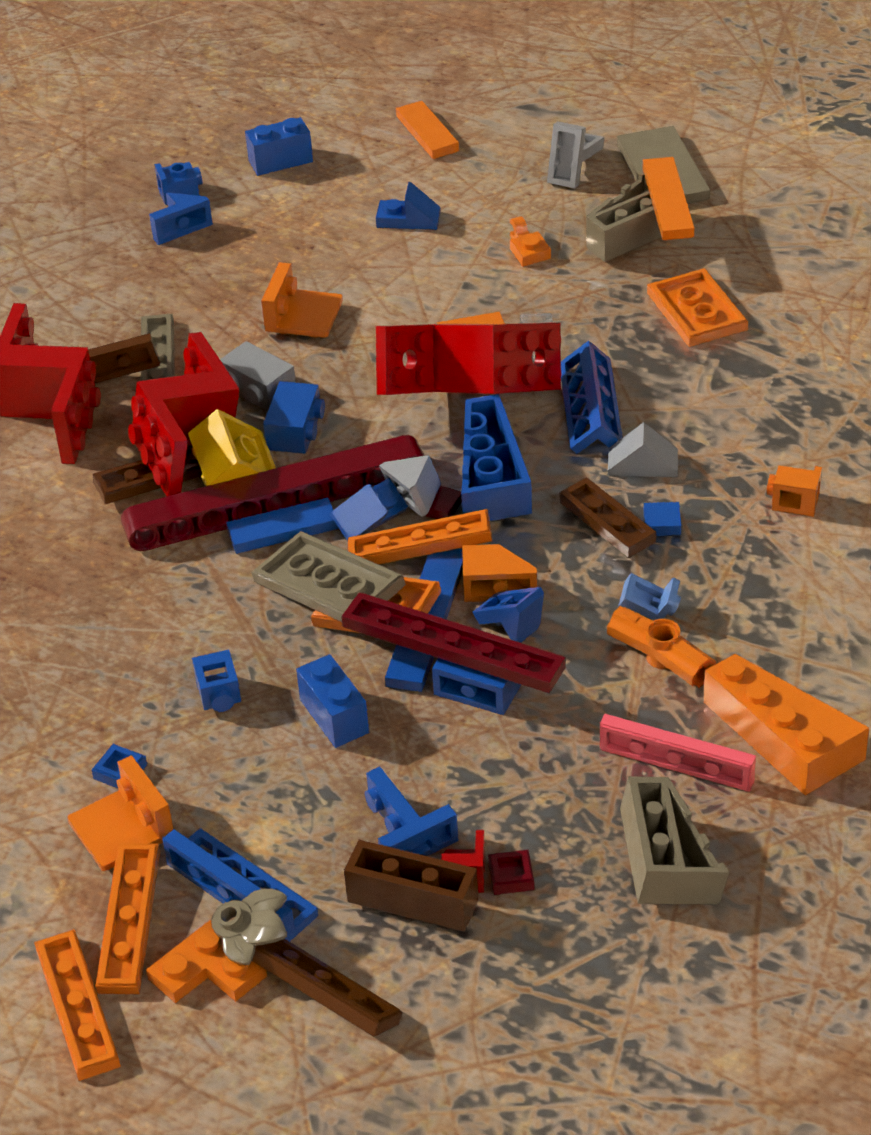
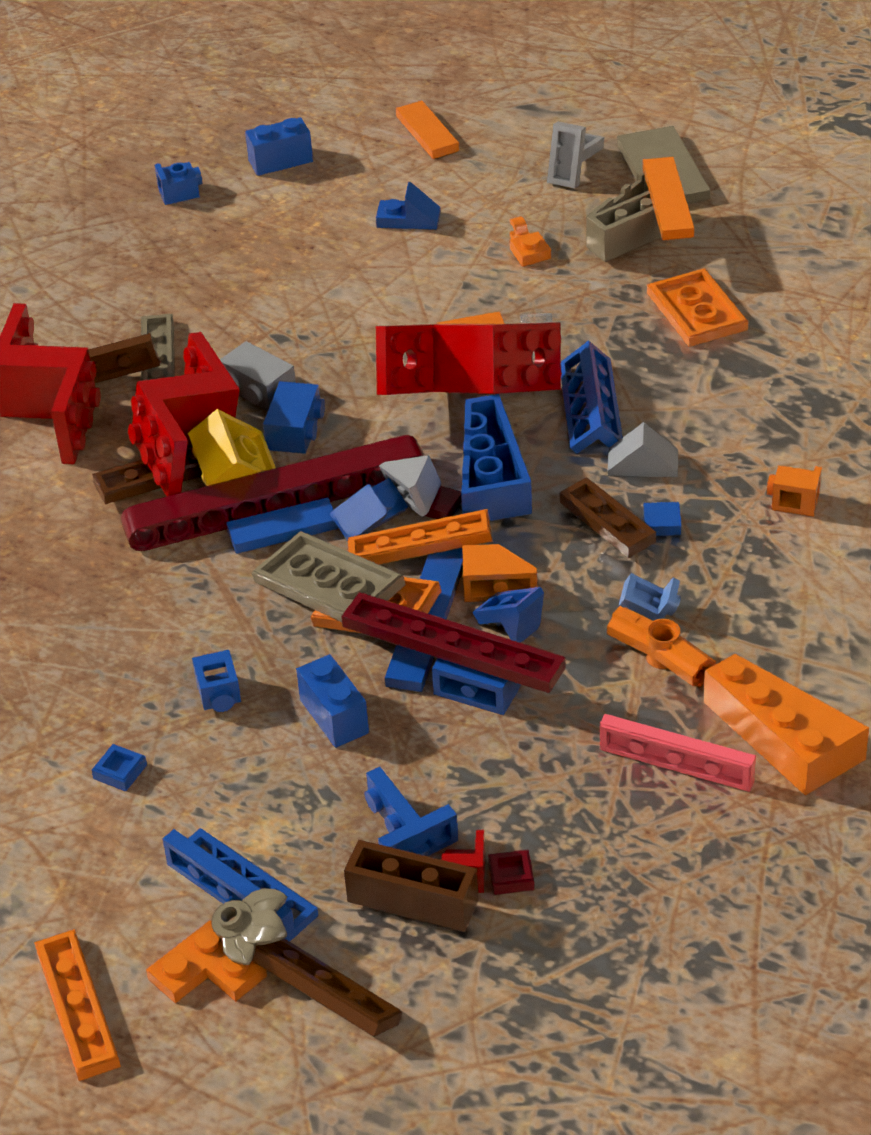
(128, 919): orange tile -> none
(129, 815): orange bracket -> none
(181, 217): blue slope -> none
(295, 310): orange bracket -> none
(665, 849): dark tan wedge -> none

